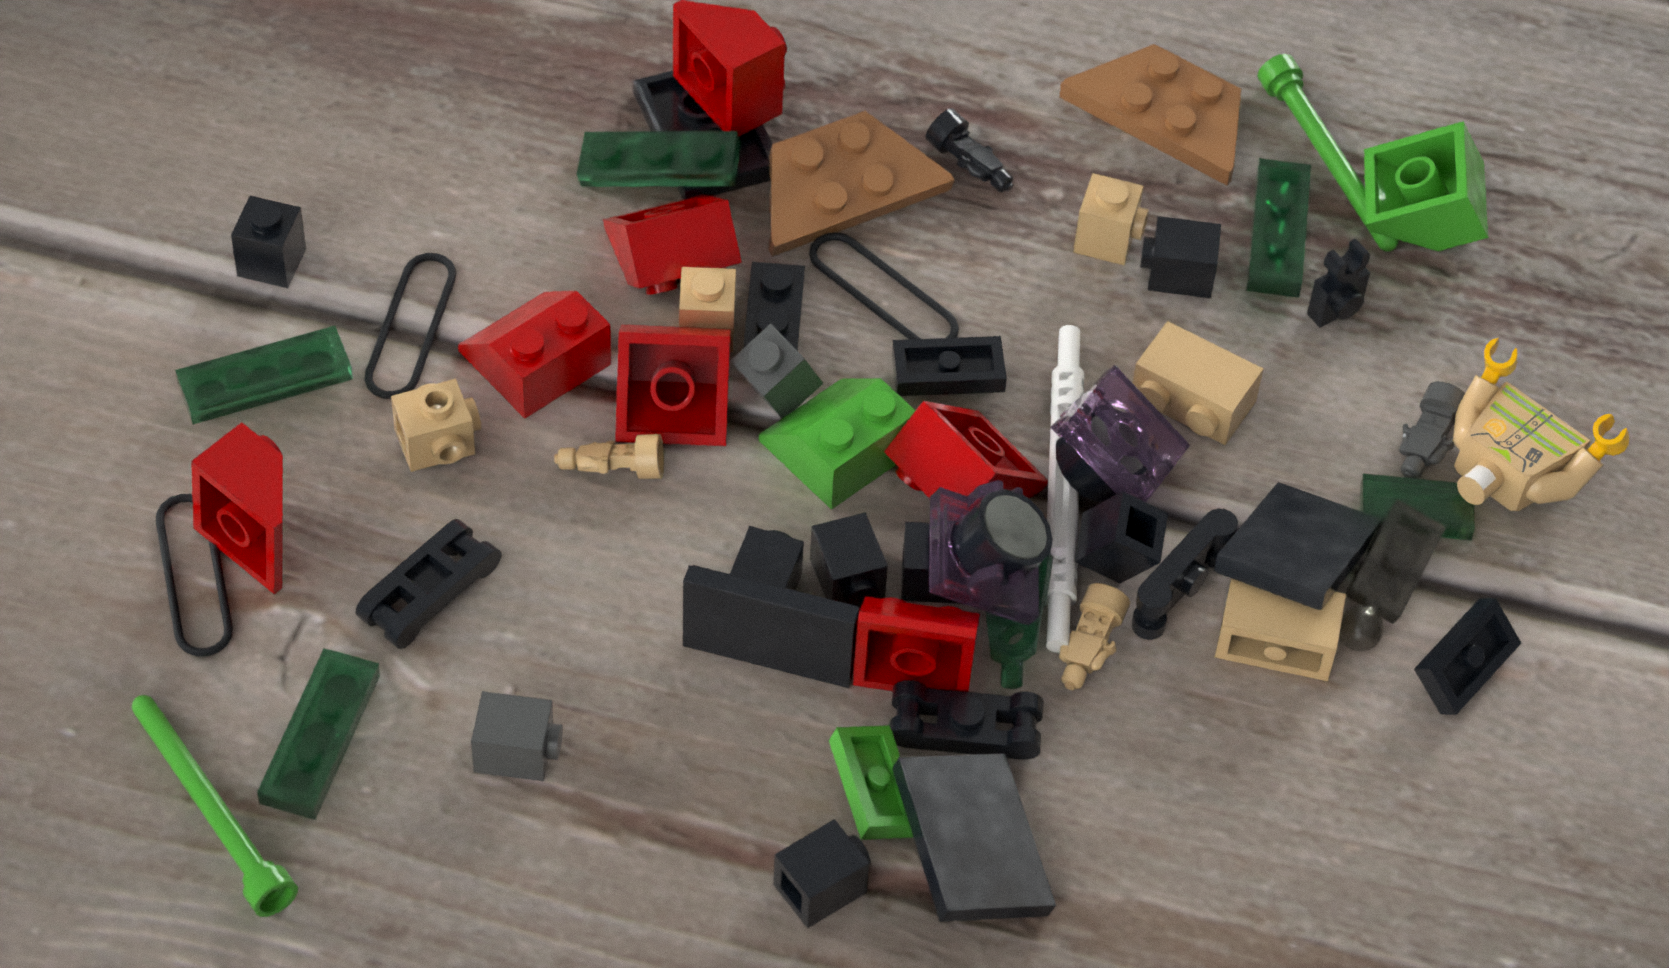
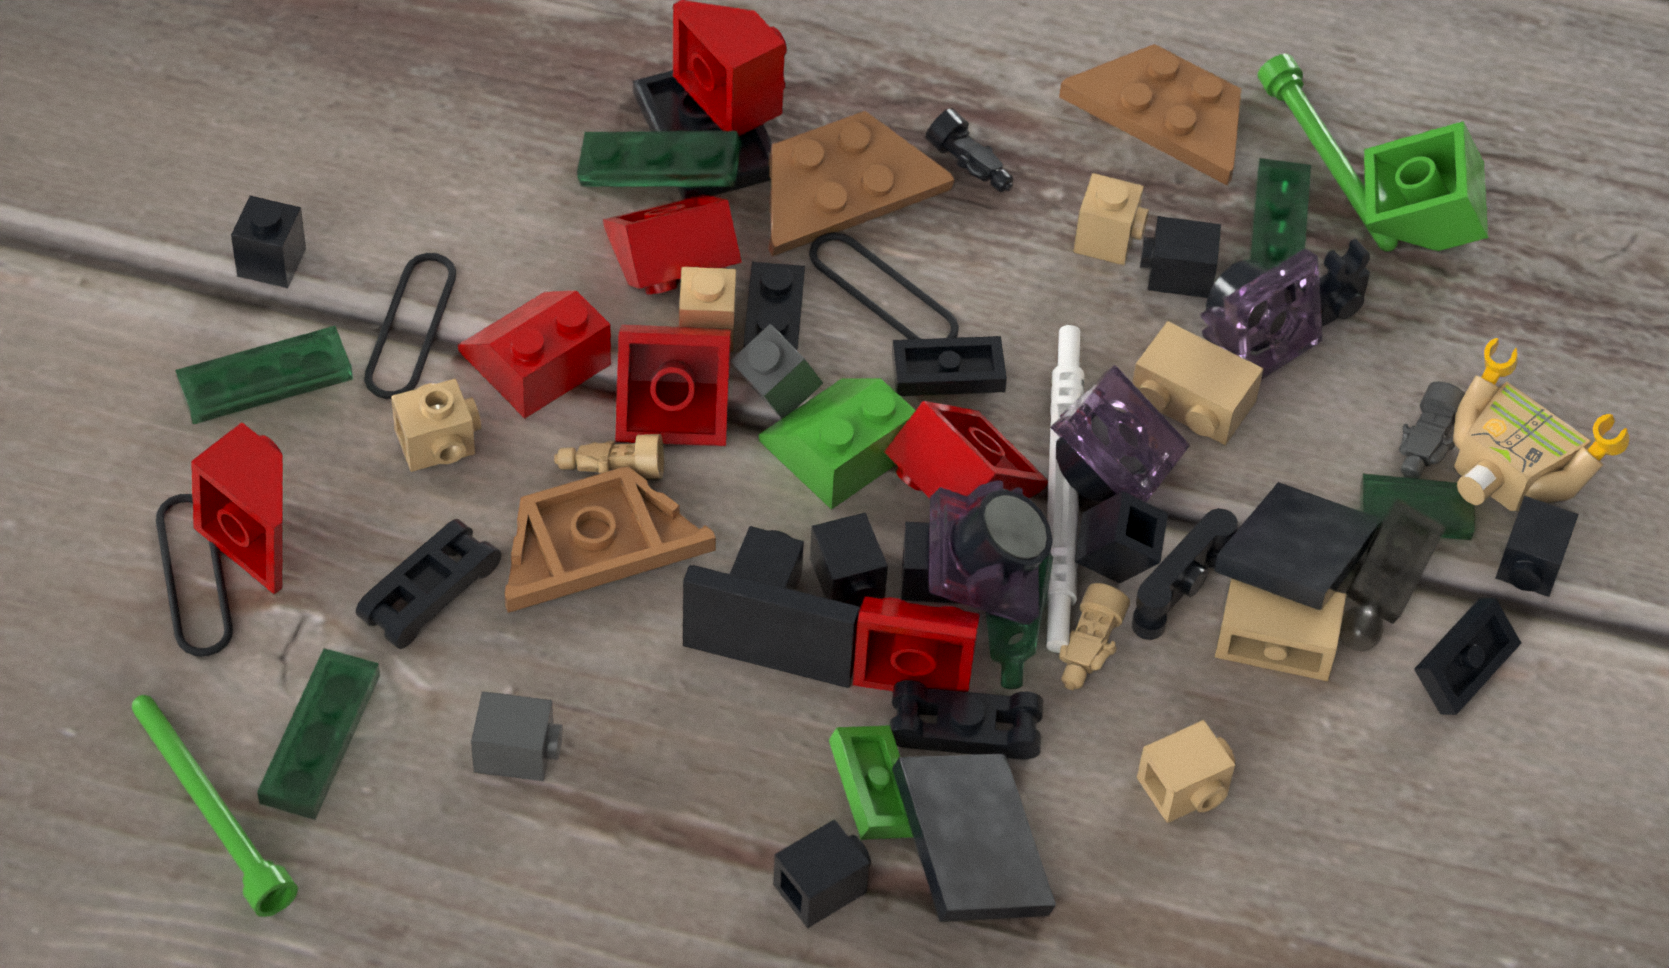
(596, 535): none -> medium nougat wing
(1187, 771): none -> tan brick
(1266, 308): none -> clear purple piece
(1536, 546): none -> black brick

